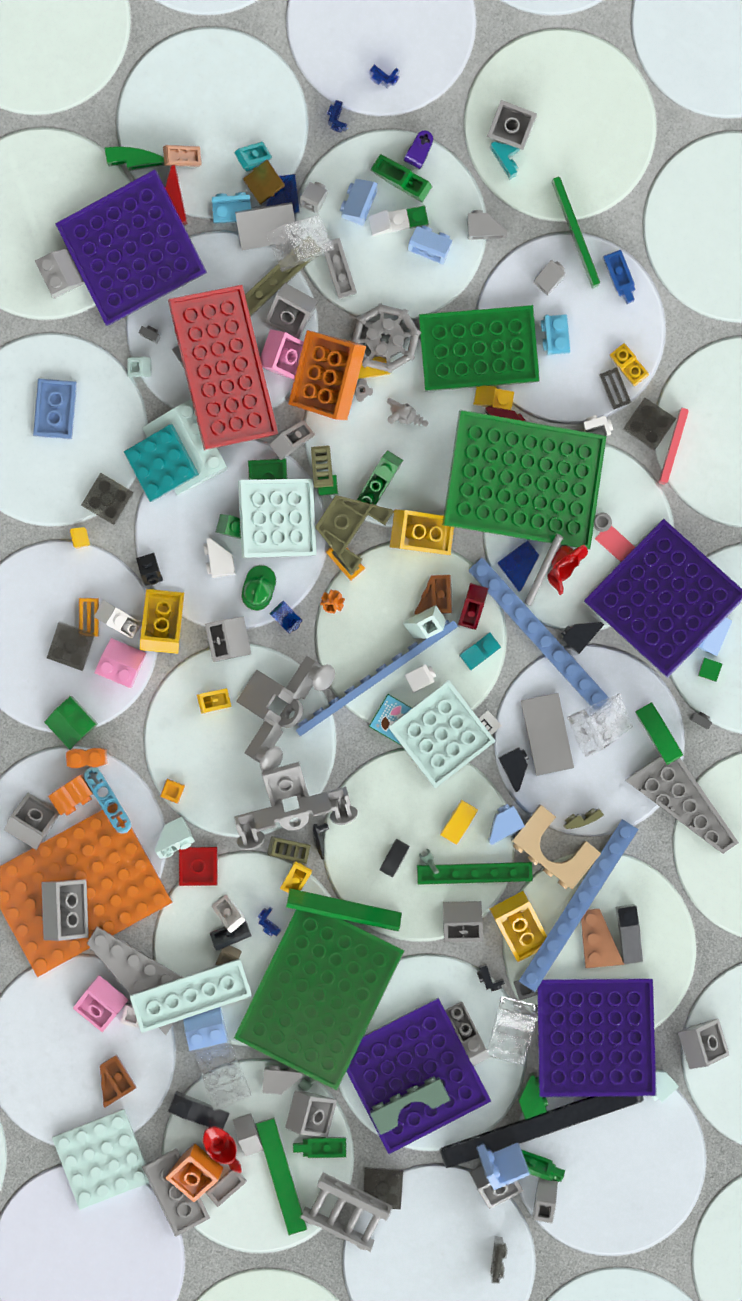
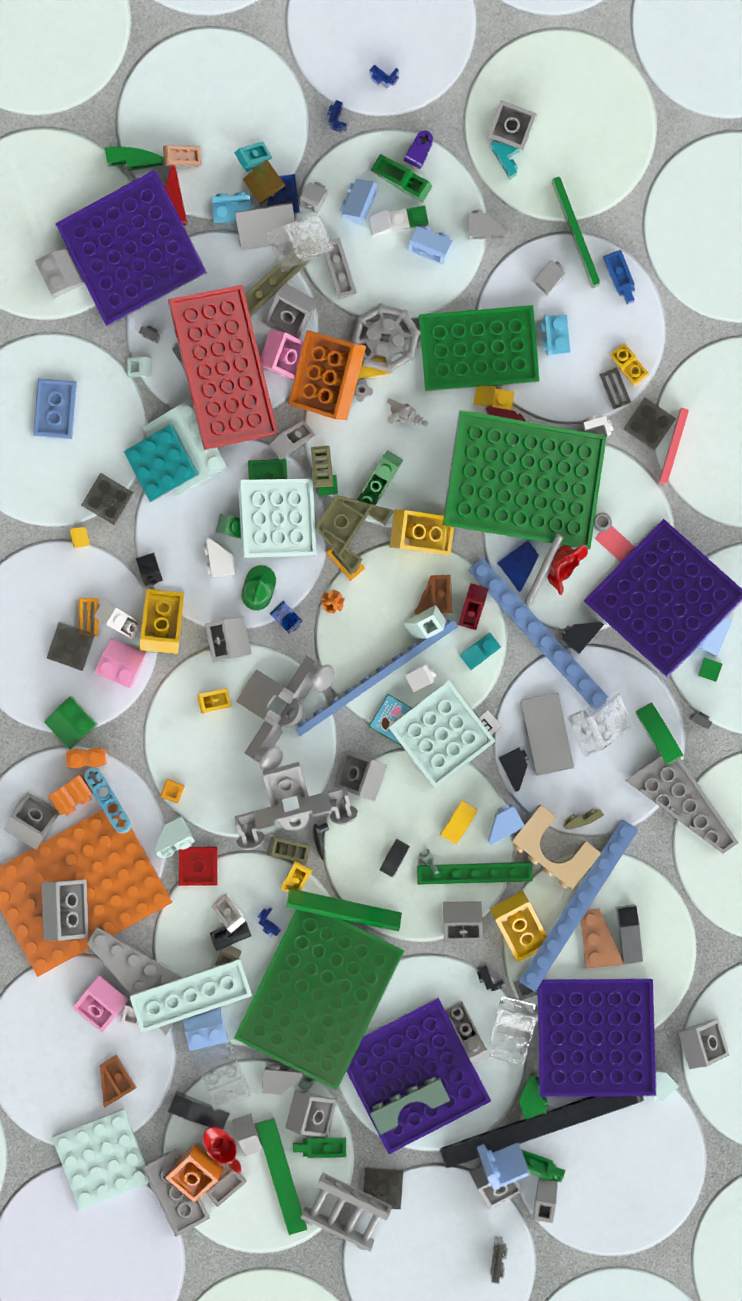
(360, 775): none -> light grey slope

